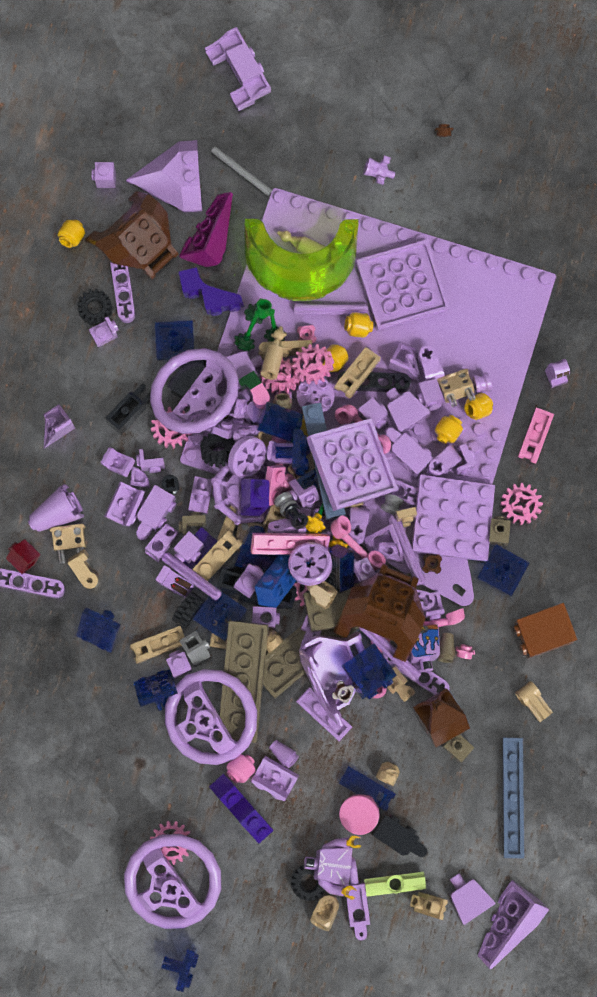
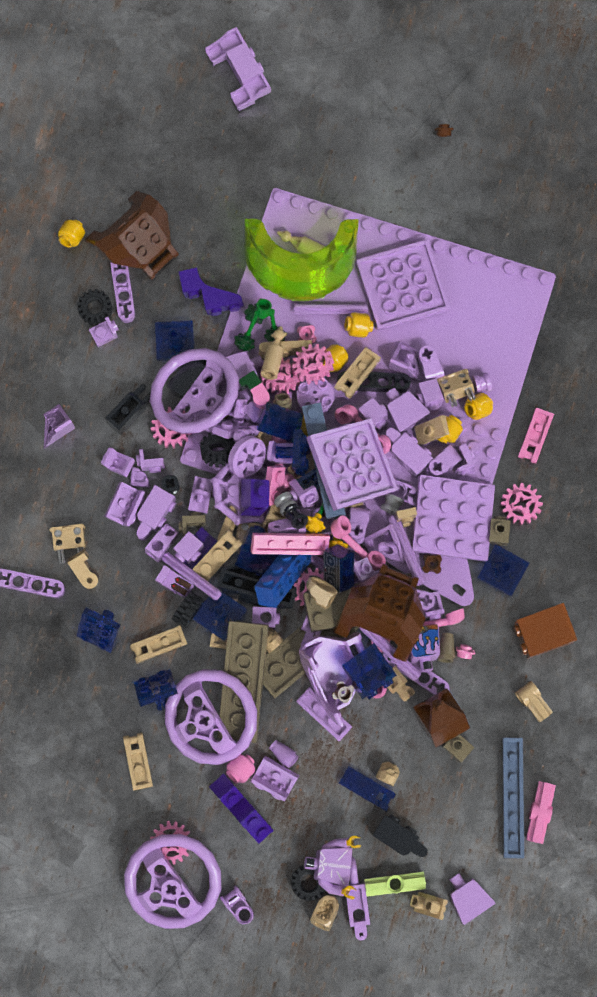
(22, 556): dark red brick -> none
(56, 510): lavender cone -> none
(104, 175): lavender brick -> none
(138, 762): none -> tan plate
(173, 177): lavender wedge -> none
(179, 664): lavender brick -> none
(183, 968): clear blue plate -> none
(195, 648): light grey brick -> none
(211, 235): magenta wedge -> none
(237, 904): none -> lavender piece
(243, 172): light grey bar -> none
(248, 580): lavender bracket -> none
(315, 574): lavender wheel -> none
(359, 814): bright pink tile -> none
(378, 169): lavender piece -> none
(431, 430): none -> tan plate
(515, 919): lavender wedge -> none
(540, 812): none -> bright pink piece
(557, 373): lavender leg -> none

